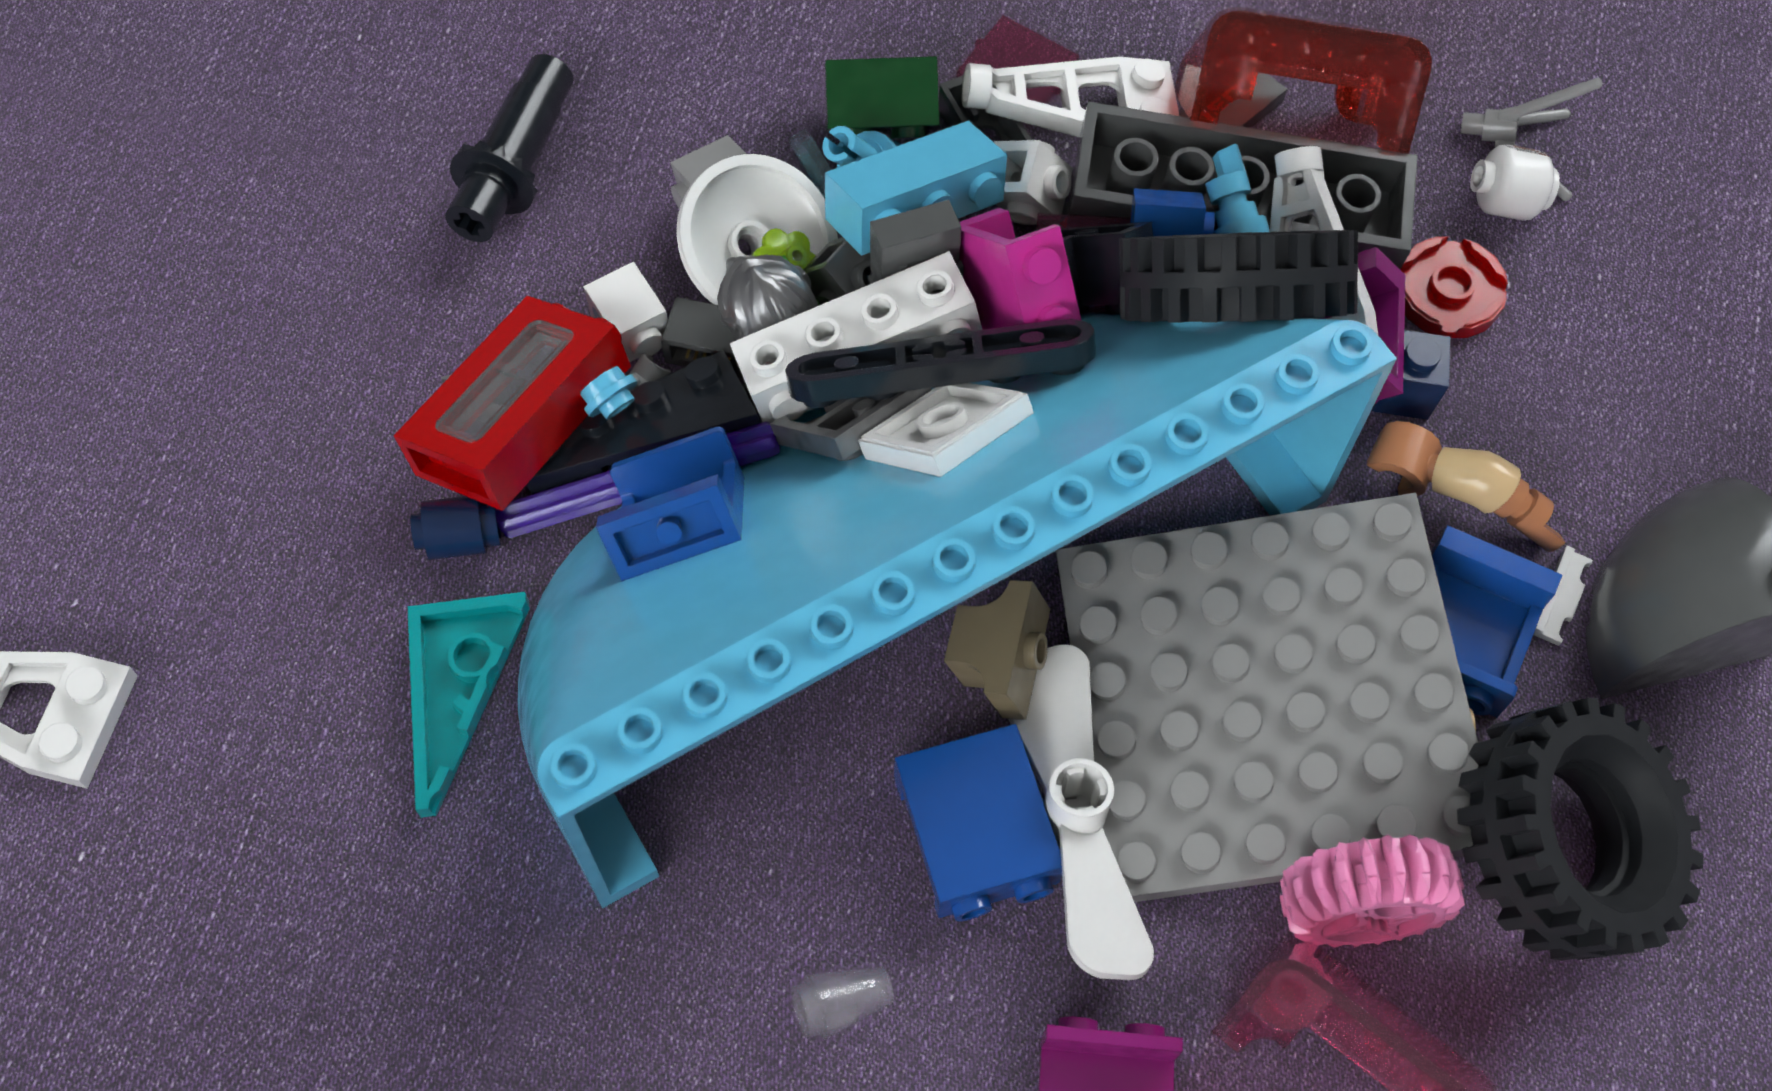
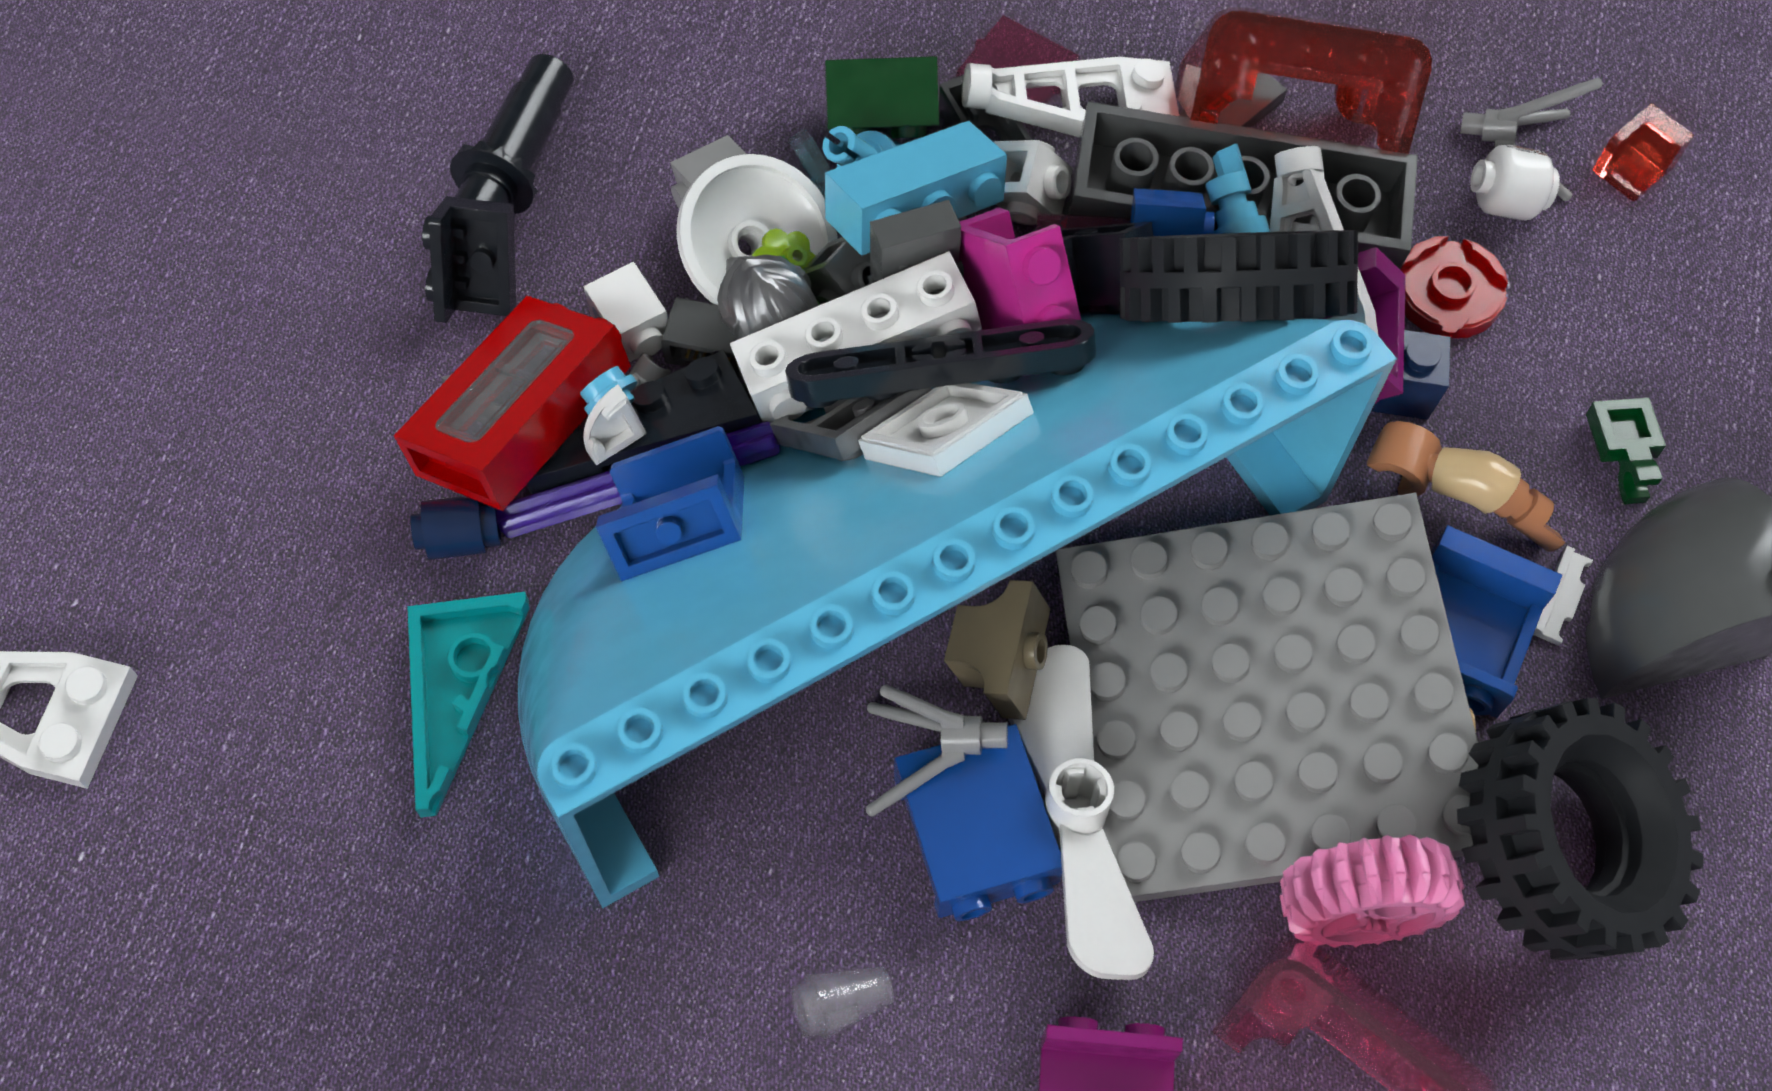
(470, 257): none -> black bracket
(611, 426): none -> white tile
(959, 737): none -> light grey plant
(1631, 435): none -> plate
(1642, 152): none -> clear red panel

